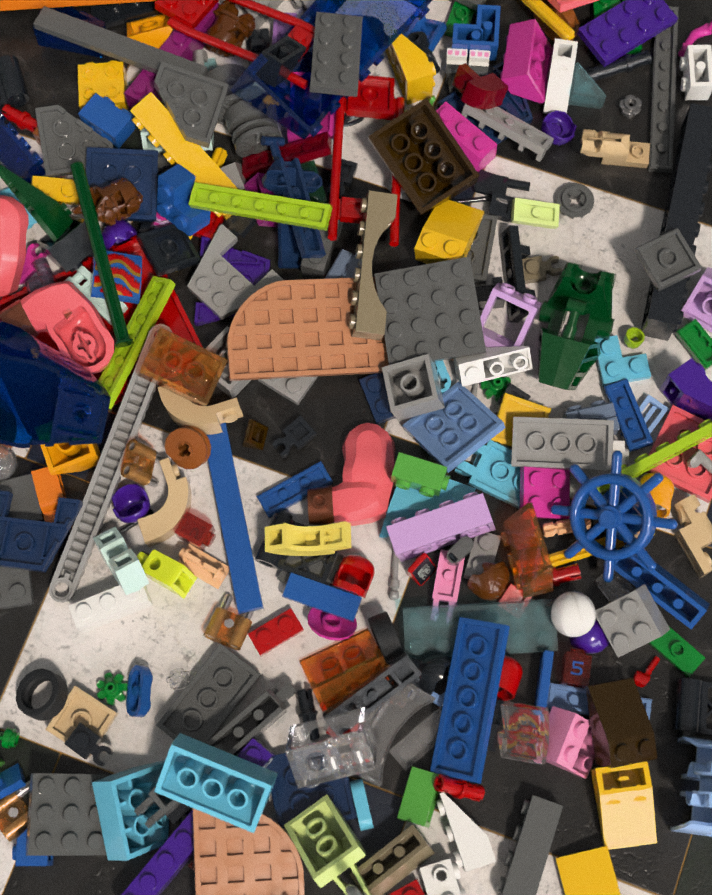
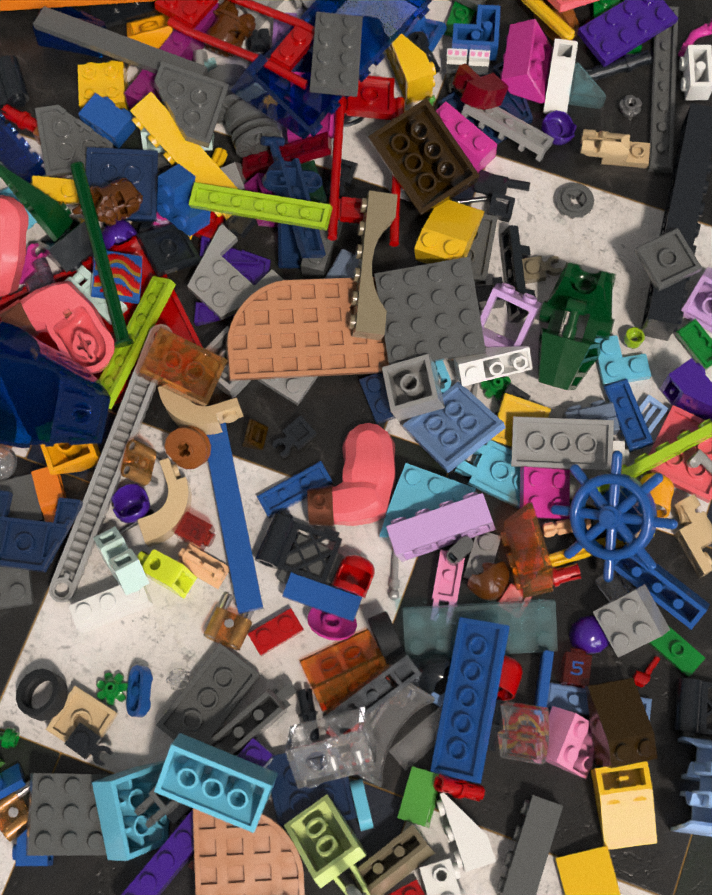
(281, 61): black slope -> none
(307, 540): light yellow arch -> none
(419, 475): bright green brick -> none
(421, 569): slope -> none
(535, 213): yellowish green plate -> none
(573, 614): white piece -> none

